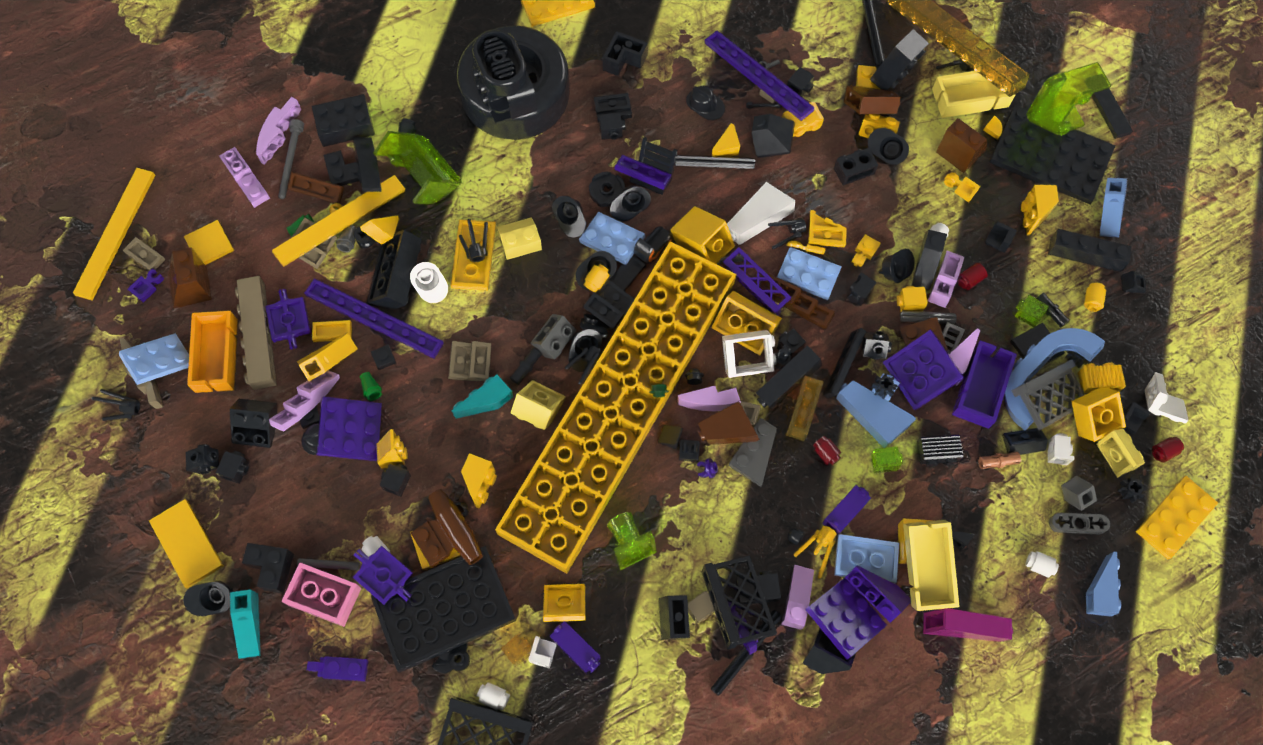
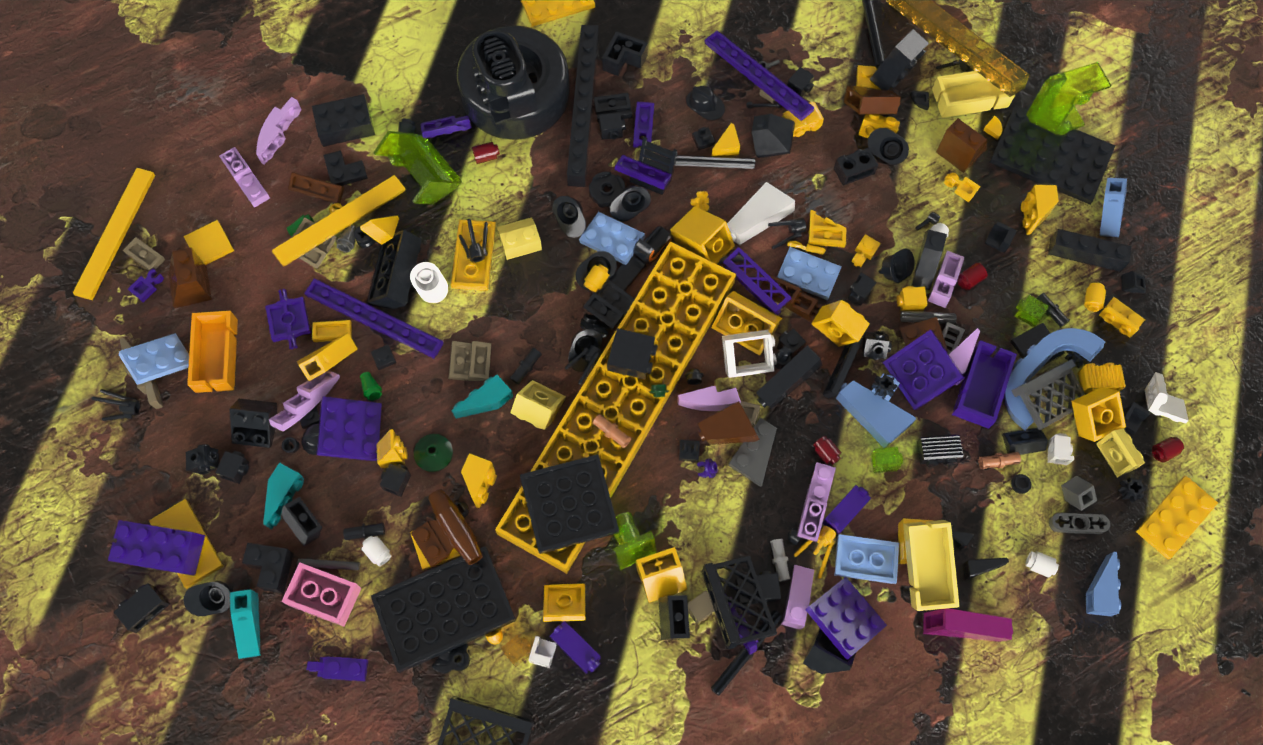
(141, 607): none -> black brick
(156, 547): none -> dark purple piece
(256, 333): dark tan brick -> none
(280, 490): none -> teal slope
(287, 447): none -> black hinge
(296, 127): dark grey piece -> none
(301, 521): none -> black brick
(364, 531): none -> black axle
(367, 164): black slope -> none
(382, 575): dark purple plate -> none
(437, 460): none -> dark green dish
(444, 126): none -> dark purple hinge
(485, 152): none -> dark red brick
(493, 696): white brick -> none
(495, 637): none -> yellow hinge
(553, 336): dark grey brick -> none
(569, 504): none -> black plate
(583, 106): none -> black brick
(611, 431): none -> nougat pin
(632, 354): none -> black brick
(643, 122): none -> dark purple plate
(661, 574): none -> yellow slope
(670, 436): slope -> none
(701, 200): none -> yellow plant
(703, 138): none -> black tile
(780, 559): none -> light grey pin
(804, 408): clear yellow brick -> none
(816, 502): none -> lavender slope
(840, 323): none -> yellow brick
(881, 593): dark purple slope -> none
(920, 99): none -> black tile
(932, 218): none -> black hand
(980, 566): none -> black slope
(1021, 484): none -> black plate
(1112, 113): black tile -> none
(1122, 317): none -> yellow bracket

